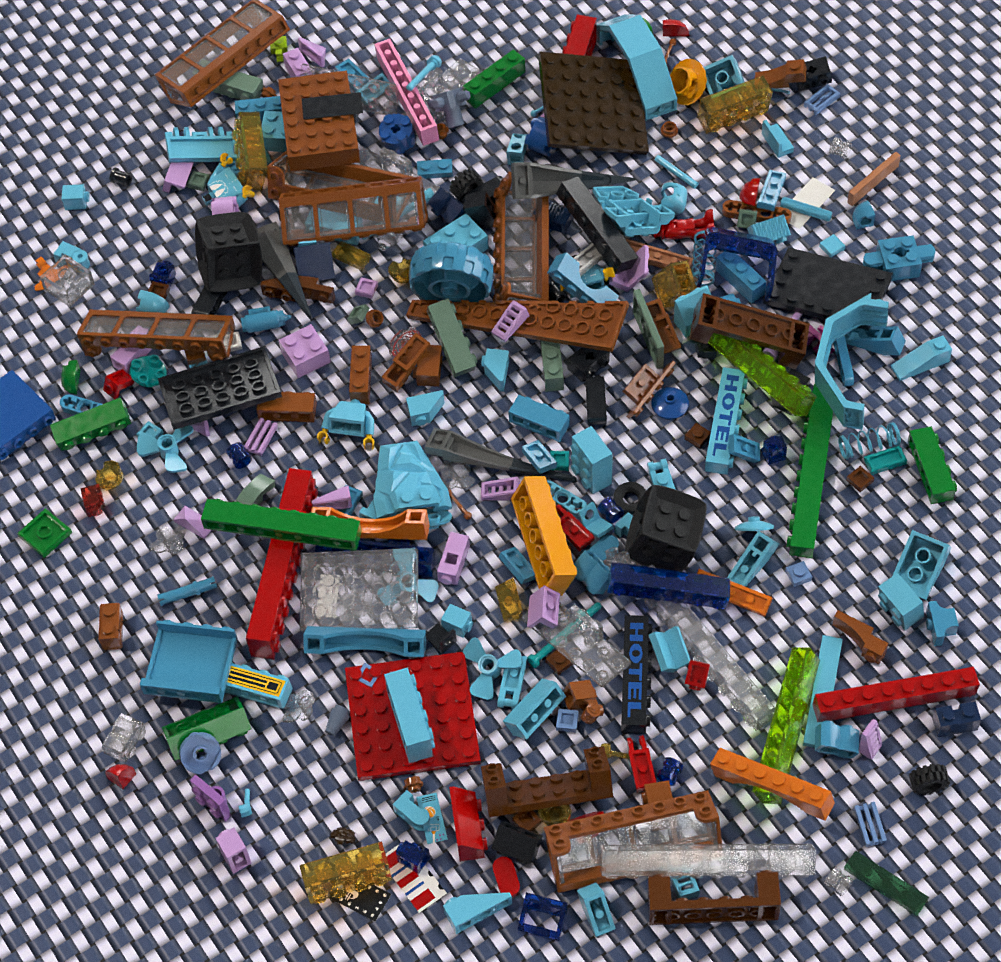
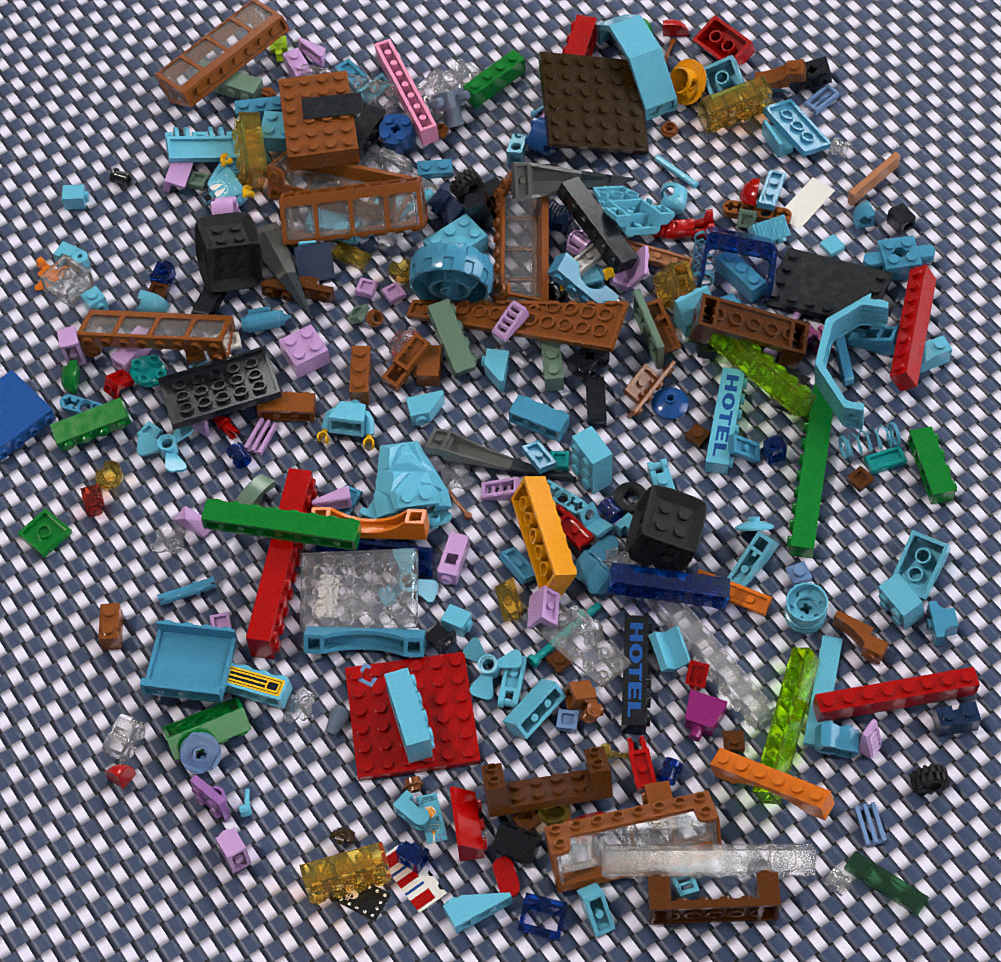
(71, 345): none -> lavender brick
(94, 299): none -> medium azure brick
(221, 620): none -> lavender tile
(224, 424): none -> red pin
(368, 128): none -> black brick
(393, 293): none -> lavender tile
(433, 62): medium azure piece -> none
(577, 238): none -> lavender piece
(703, 714): none -> magenta torso
(723, 40): none -> red slope
(733, 741): none -> reddish brown plate
(796, 127): none -> dark azure plate
(806, 209): medium azure axle -> none
(806, 598): none -> medium azure wheel
(901, 219): none -> black brick
(913, 328): none -> red brick

